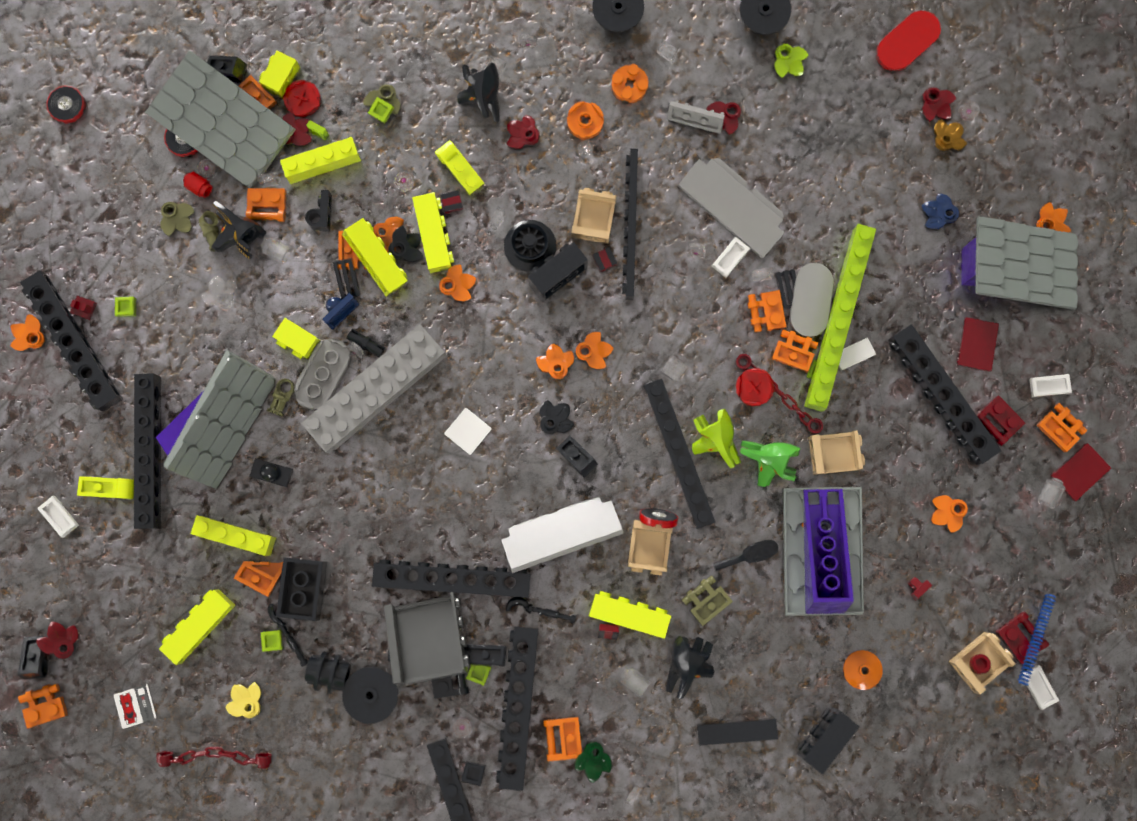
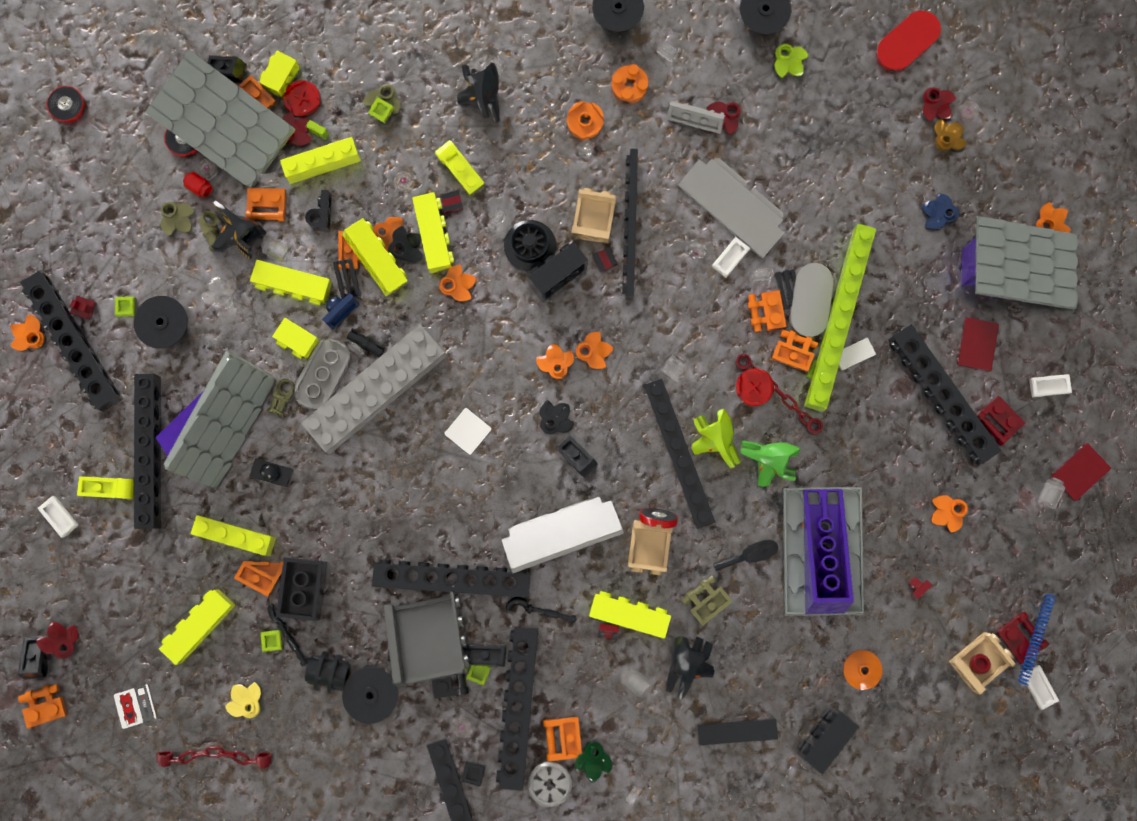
(160, 322): none -> black piece
(291, 282): none -> neon yellow brick
(520, 131): dark red plate -> none
(539, 790): none -> light grey wheel
(836, 453): tan panel -> none
(1058, 431): orange plate -> none

